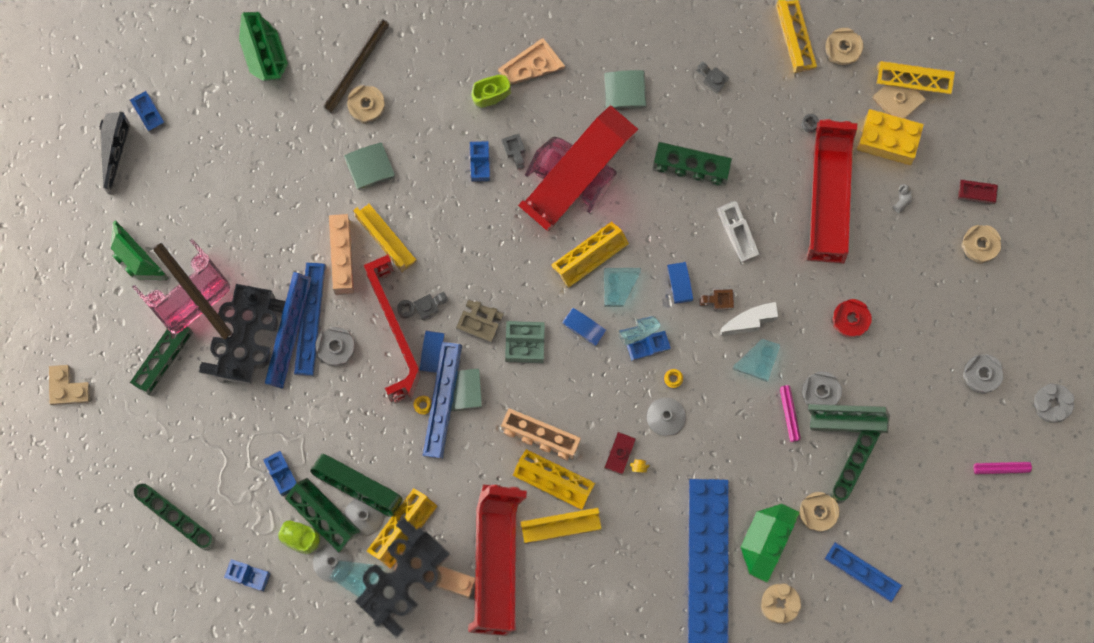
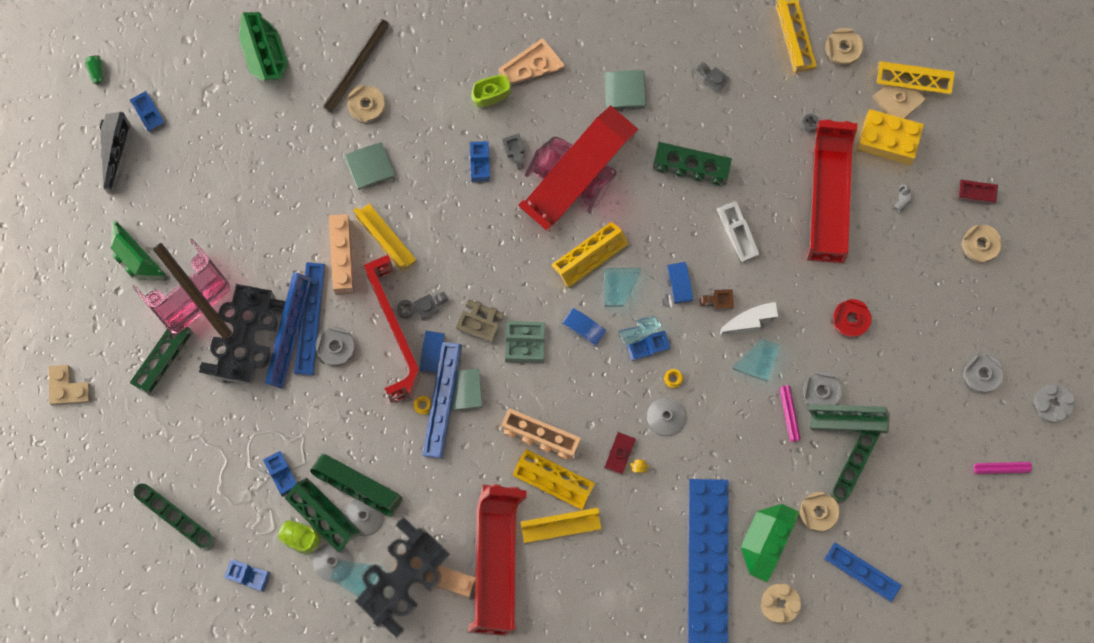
(95, 68): none -> green cone
(416, 514): yellow fence -> none

